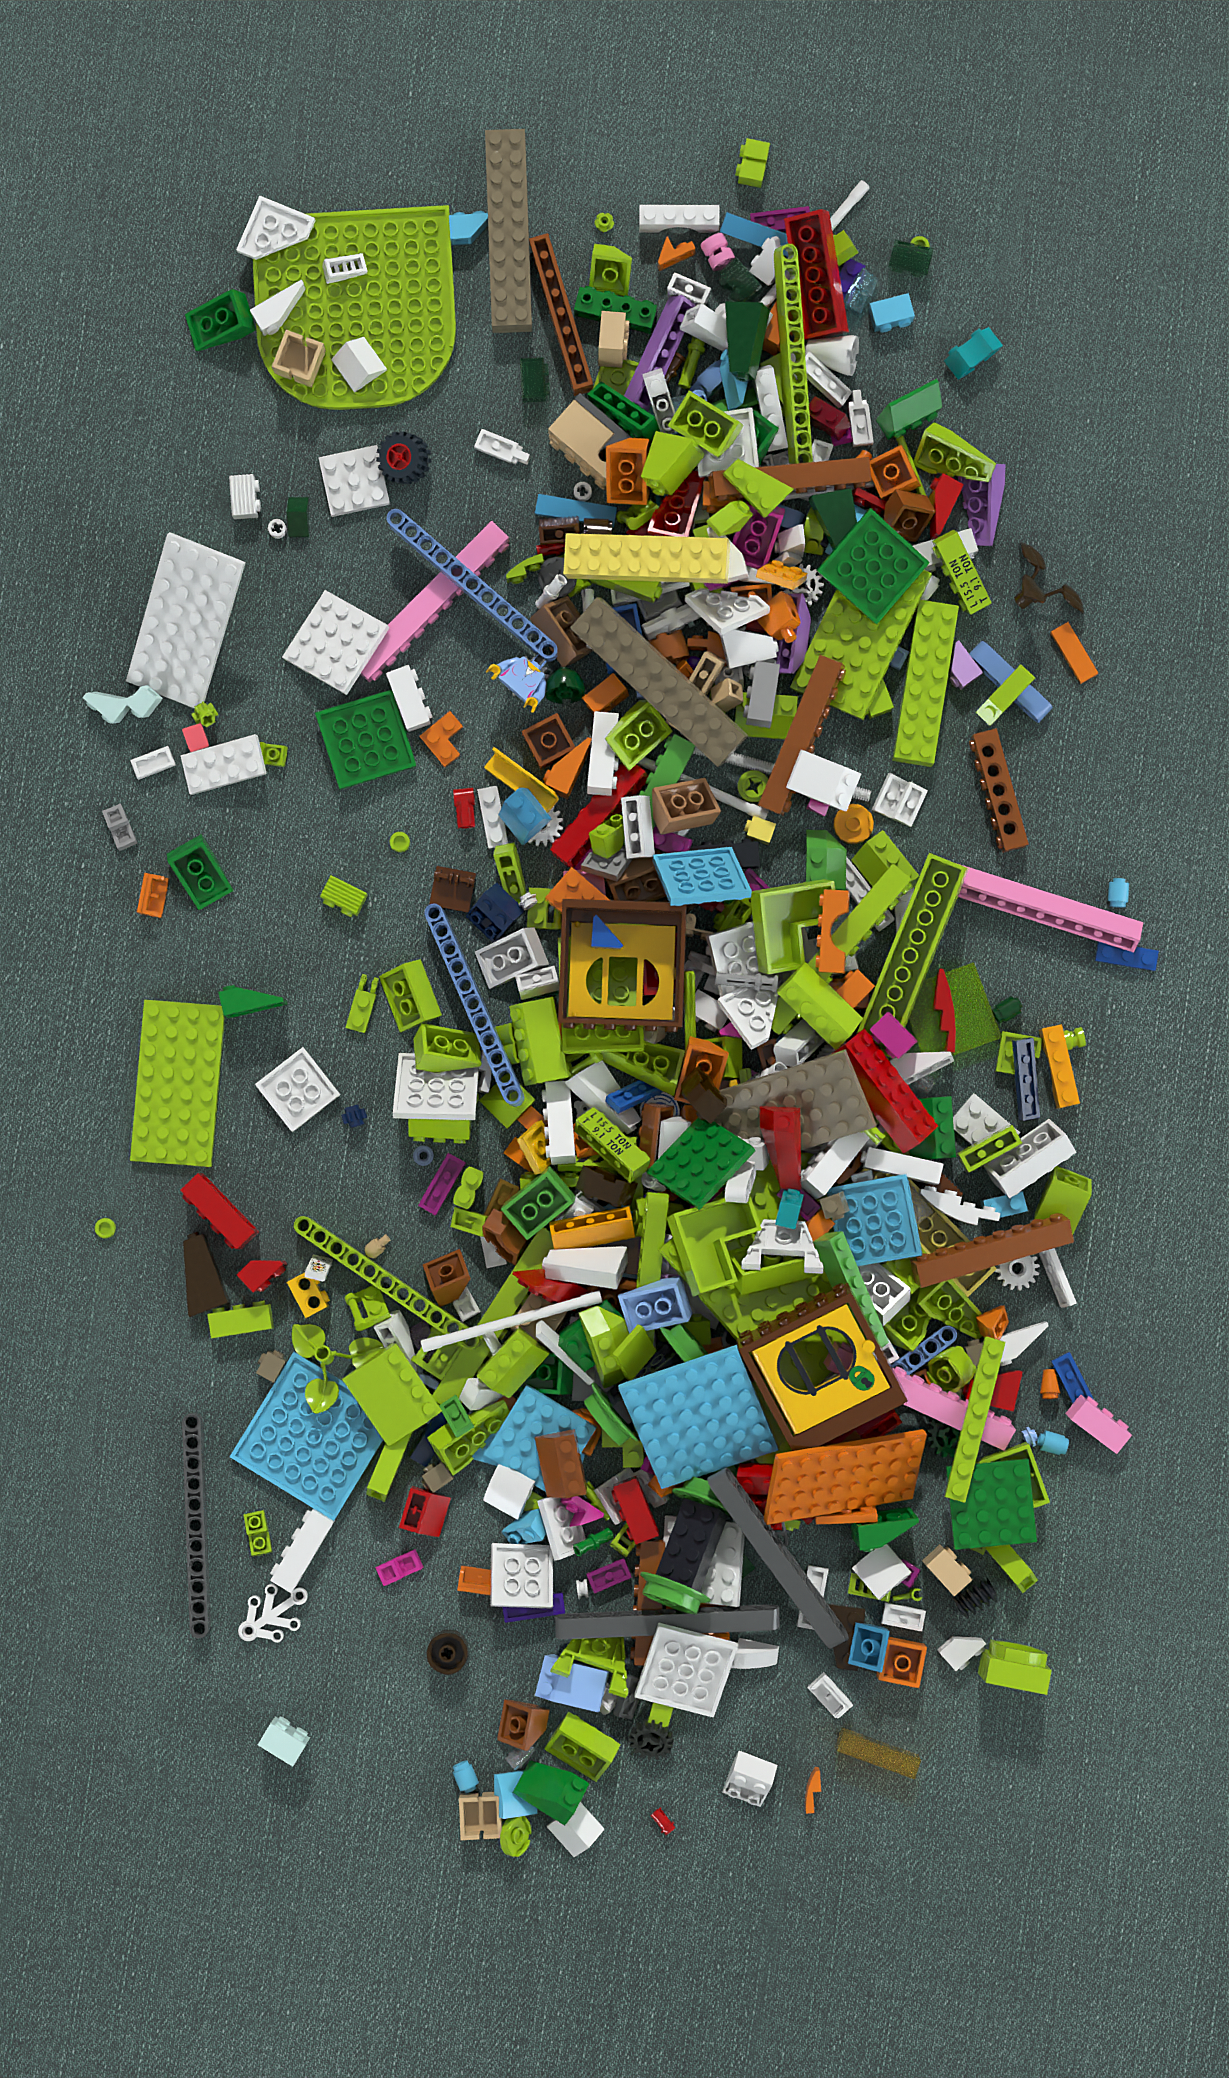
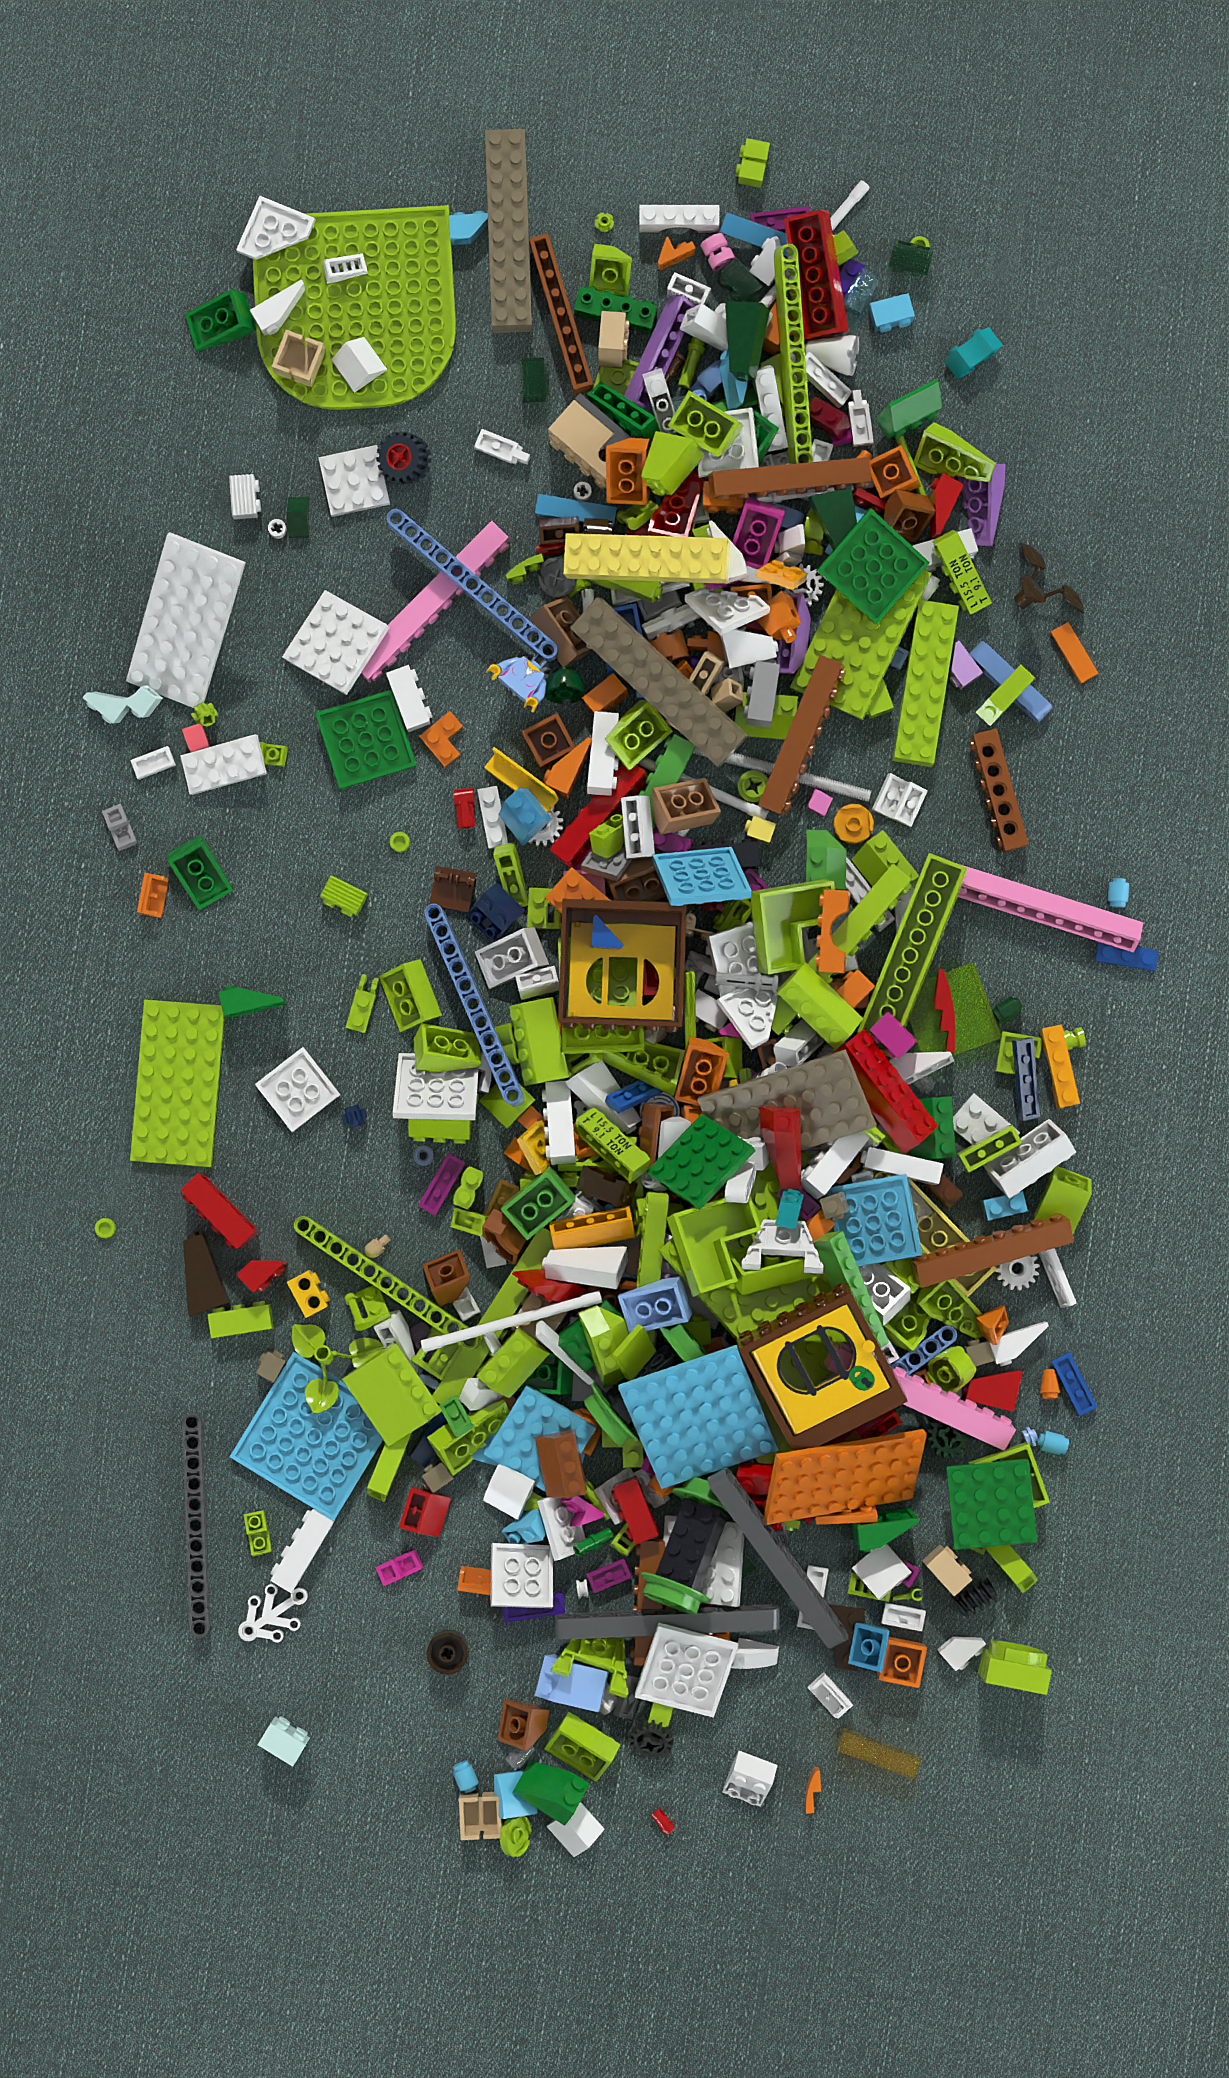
(318, 1268): white tile -> none
(528, 900): white plate -> none
(551, 591): white pin -> none
(703, 1095): dark brown brick -> none
(730, 518): lime slope -> none
(757, 487): lime wing -> none
(823, 780): white slope -> none
(950, 1205): white slope -> none
(974, 1419): lime plate -> none
(1099, 1423): bright pink brick -> none

